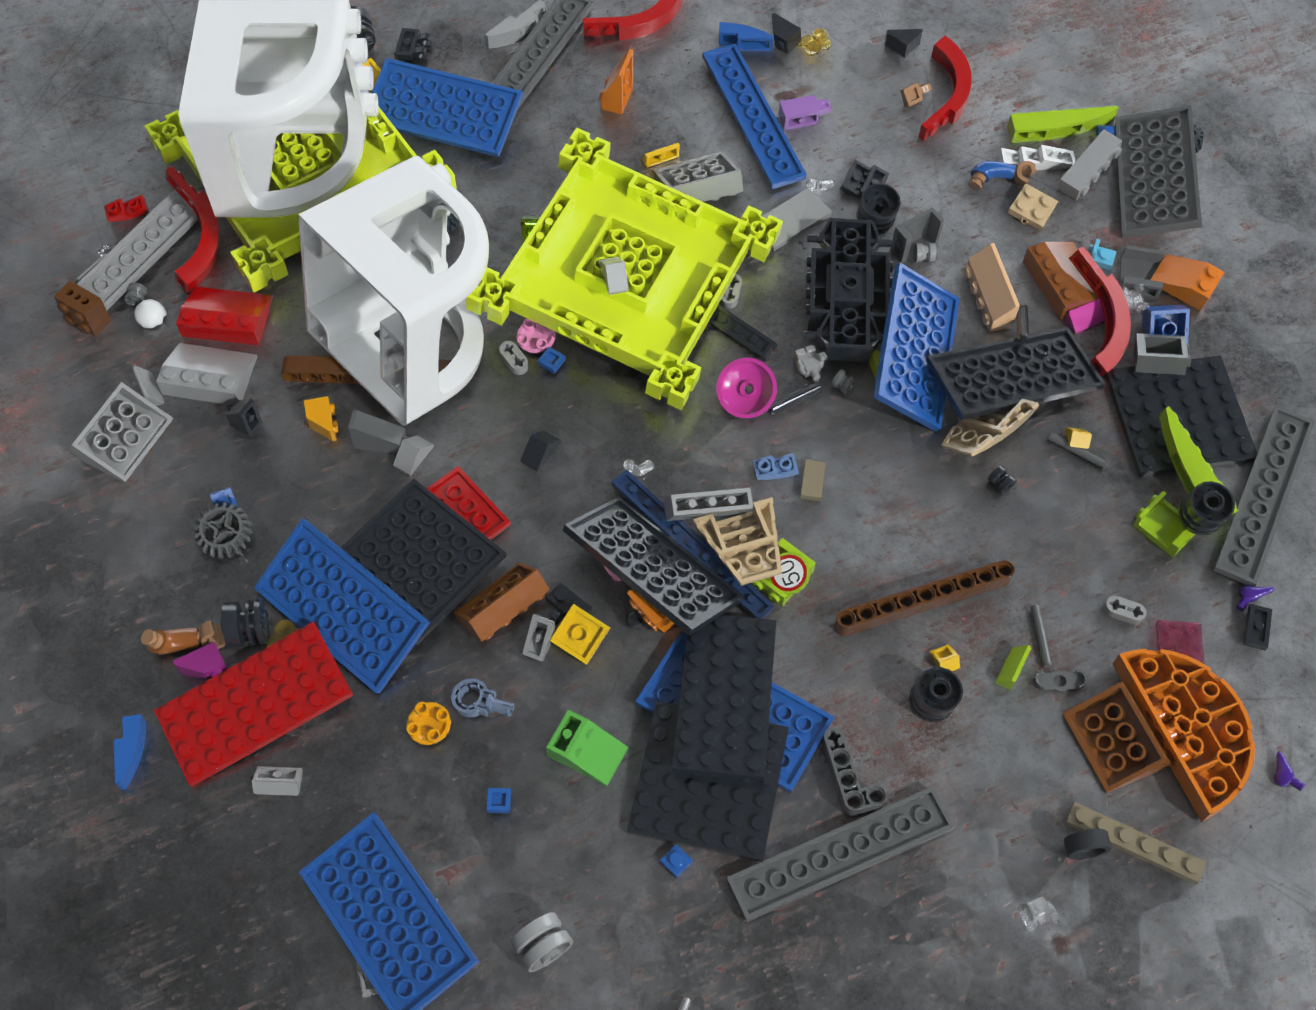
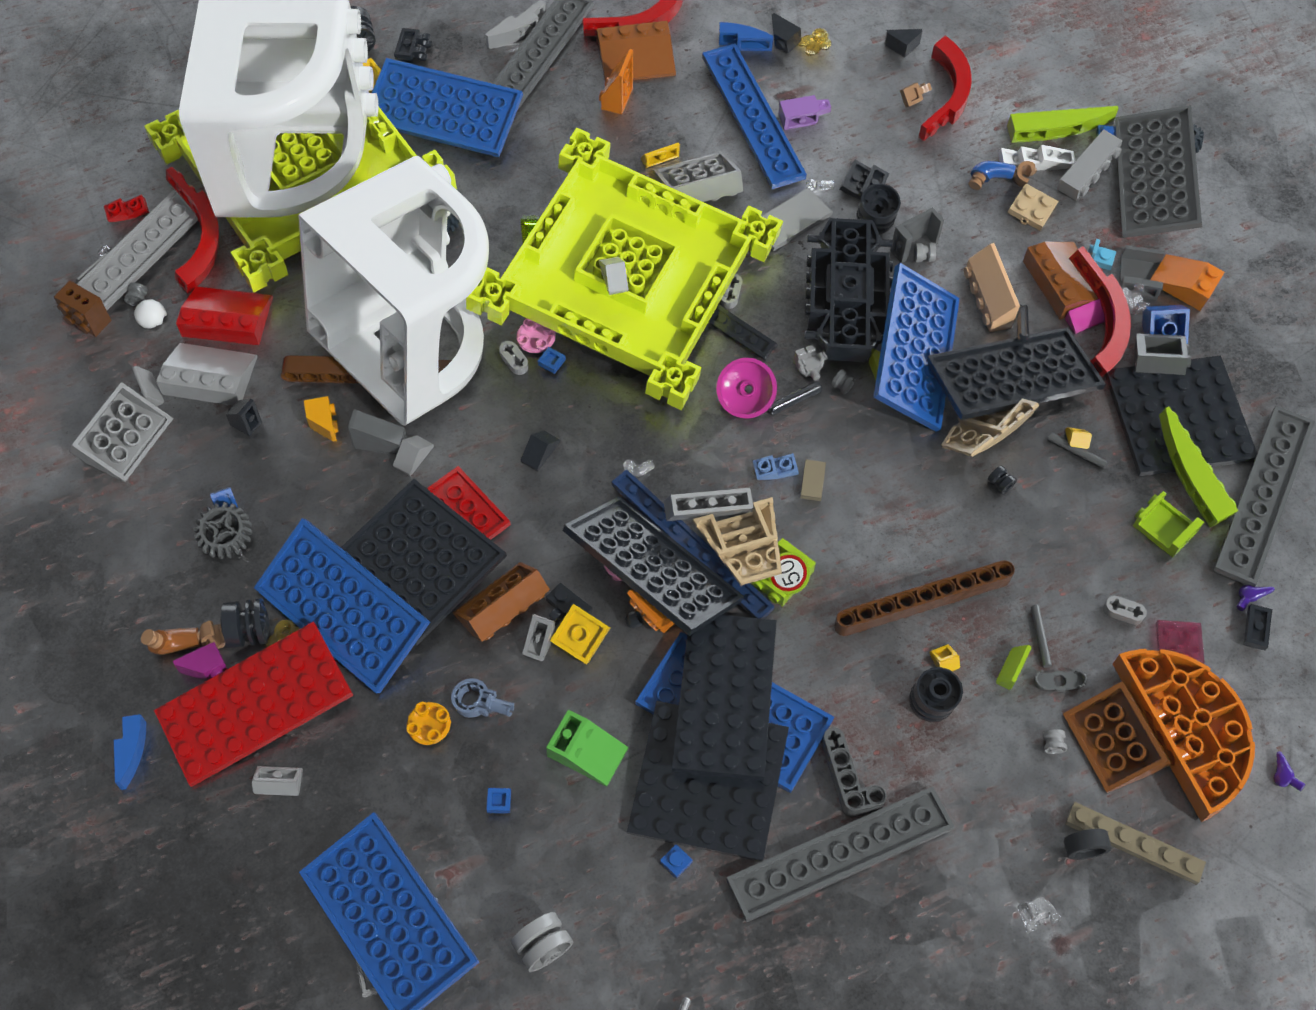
(650, 47): none -> dark orange slope
(1054, 741): none -> light grey wheel
(1206, 508): black wheel -> none

